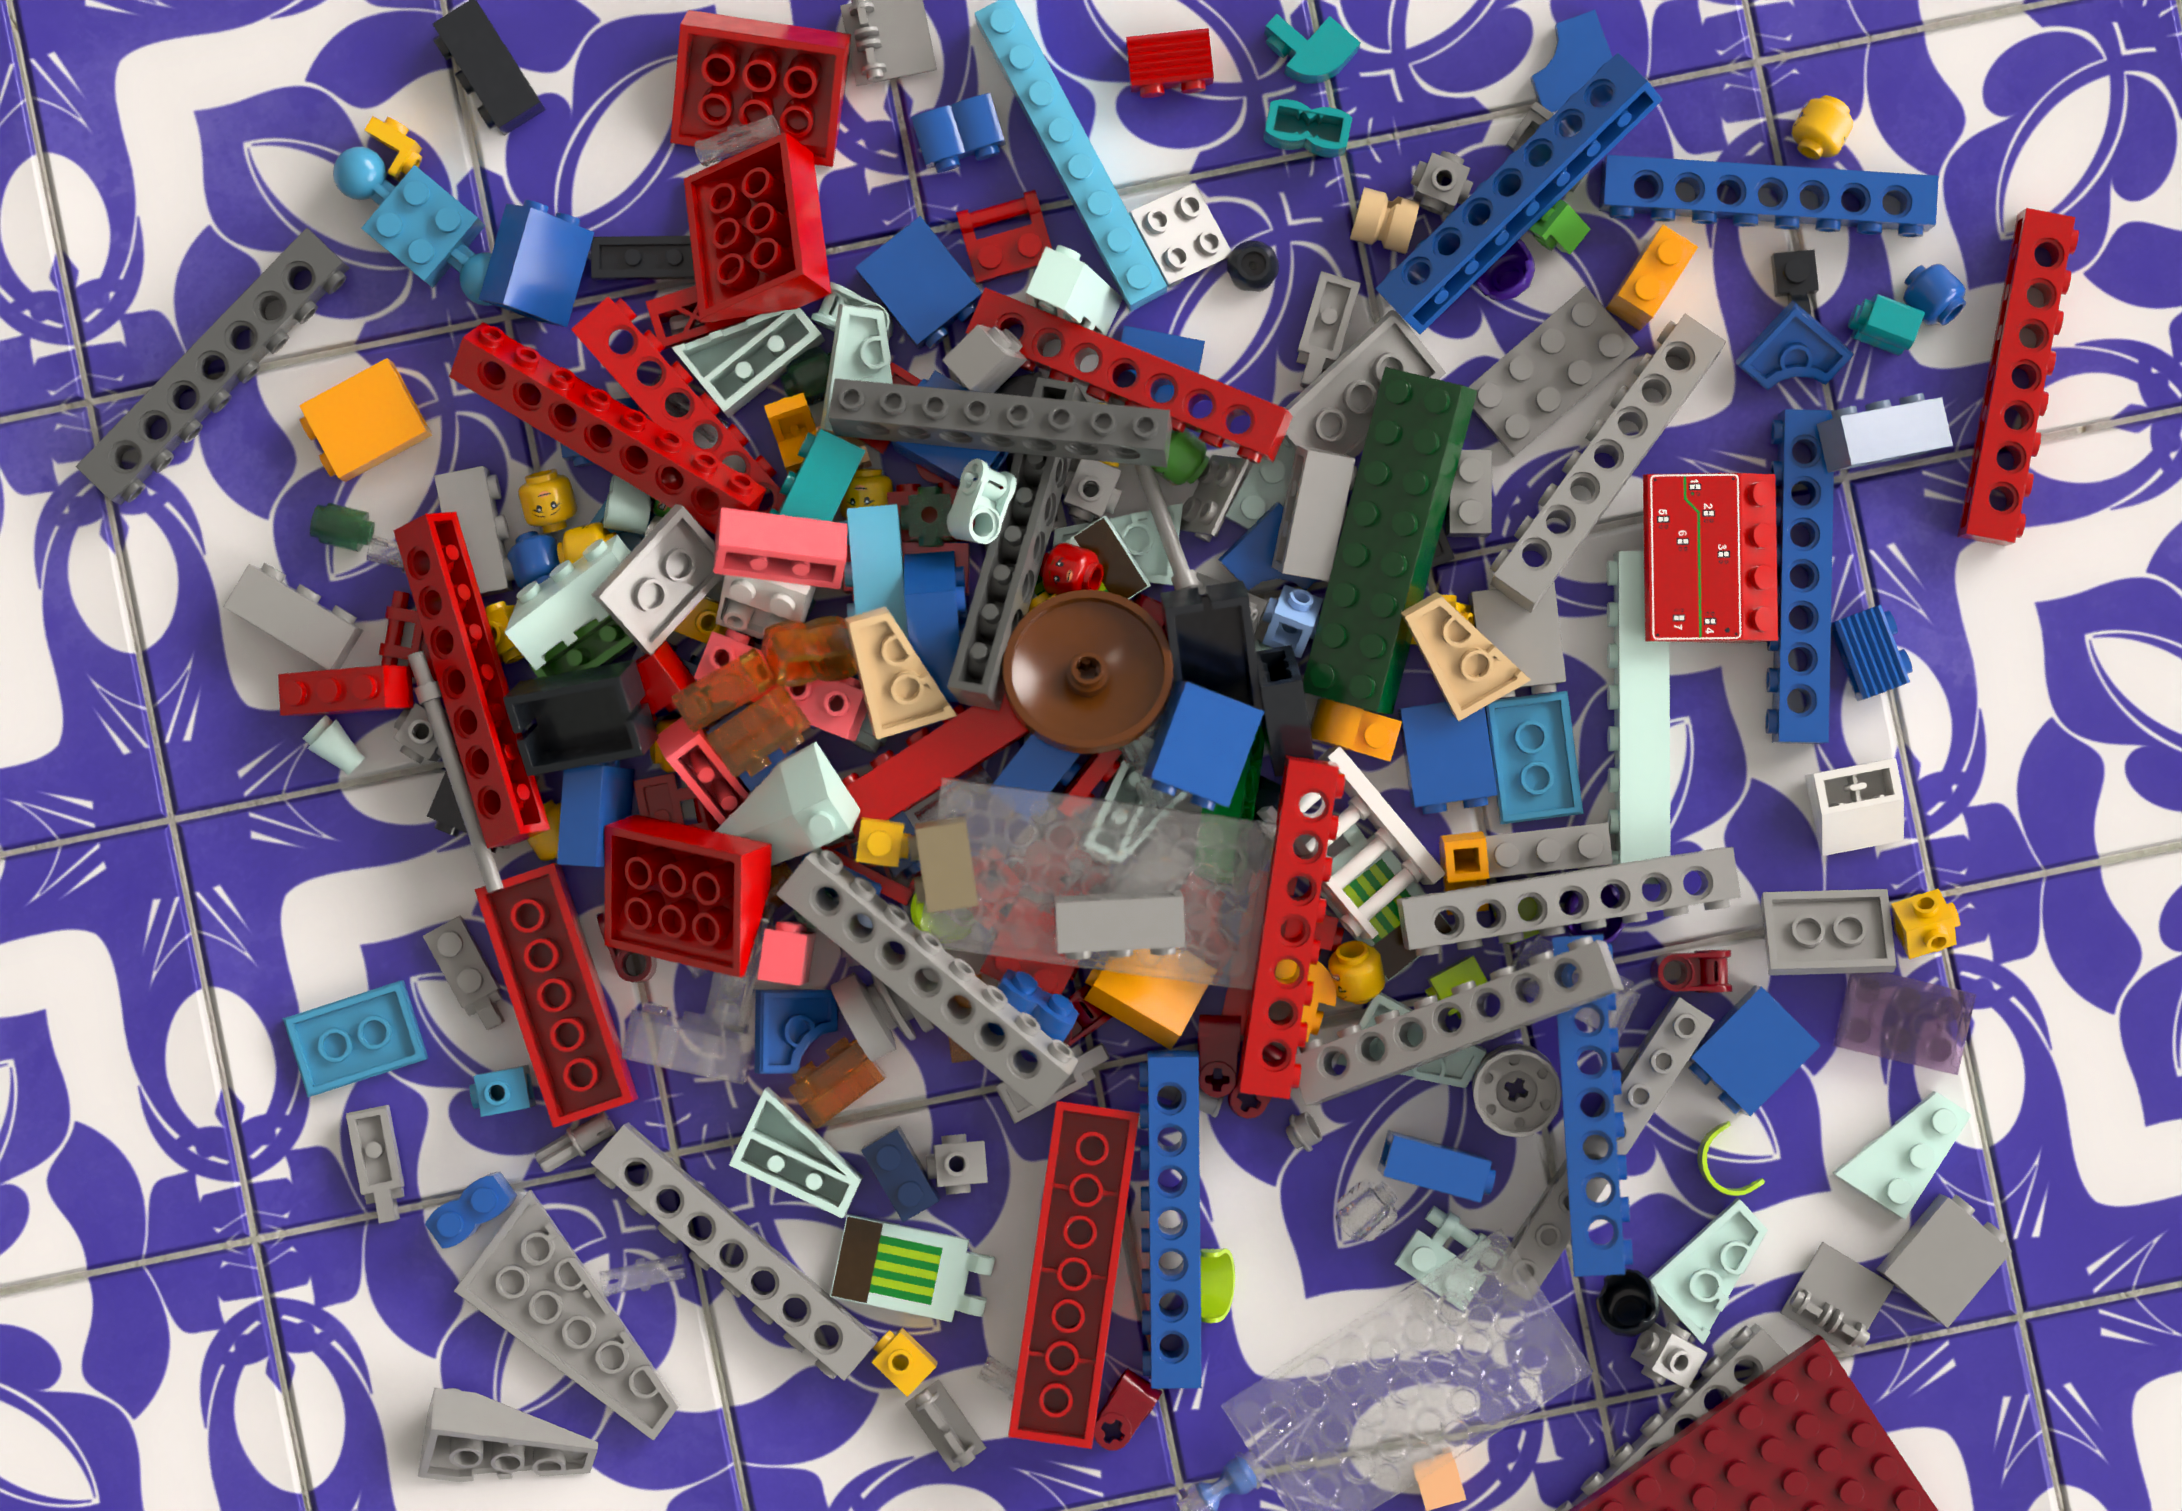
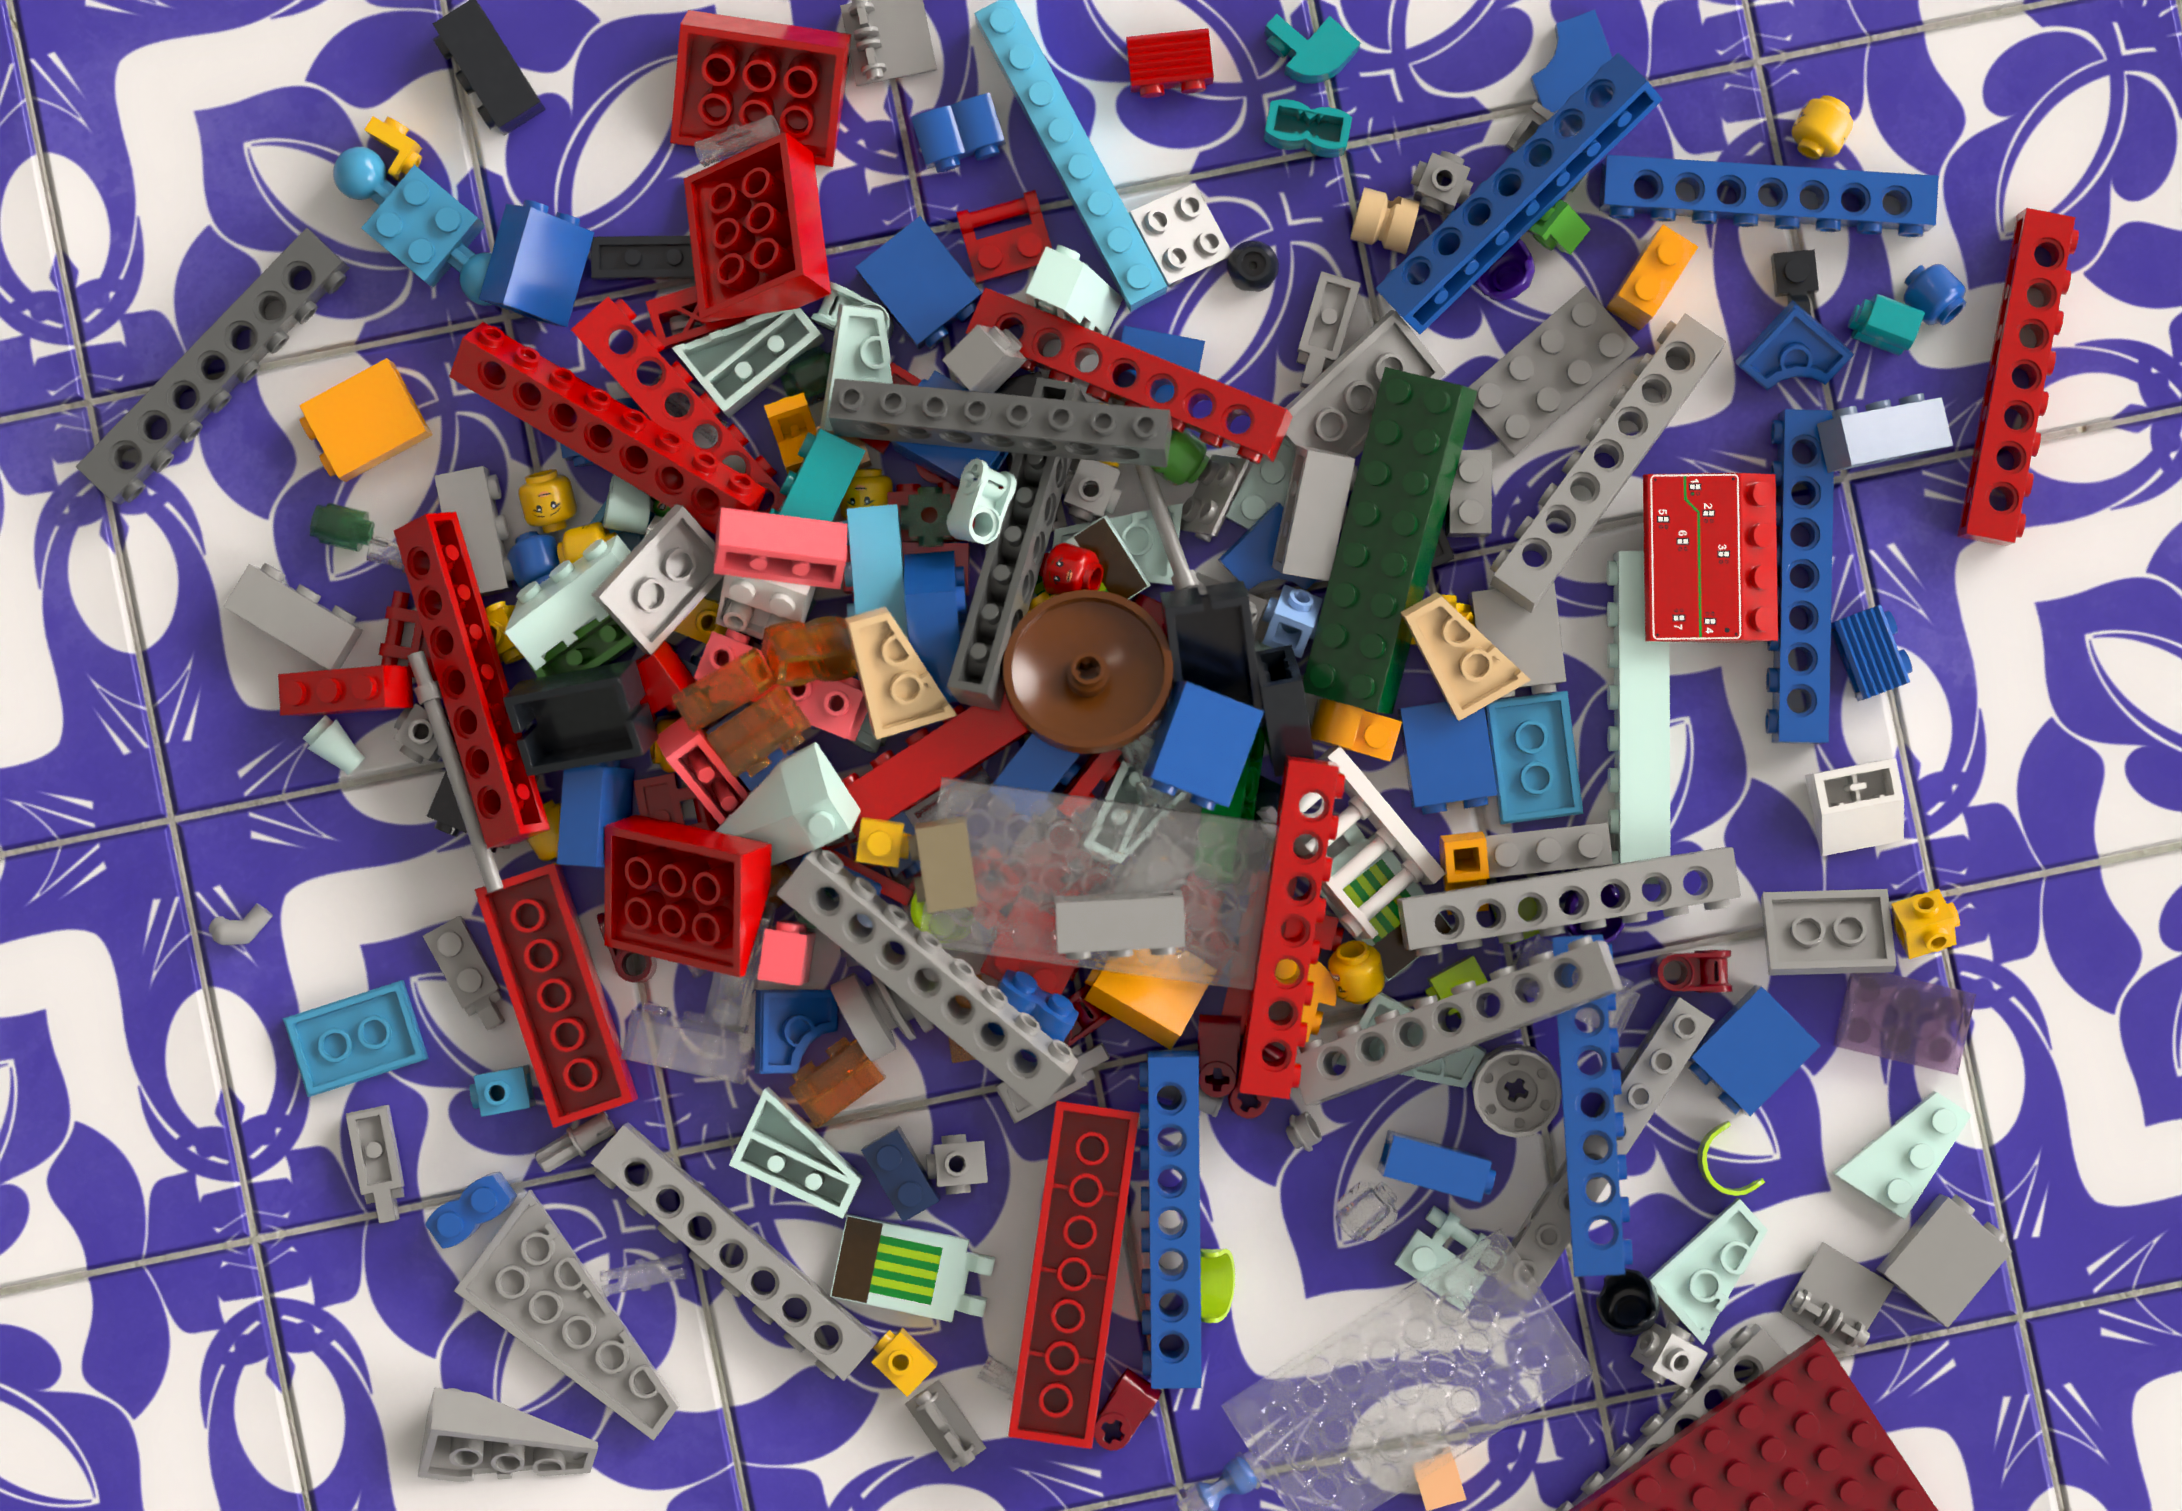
(239, 931): none -> light grey arm

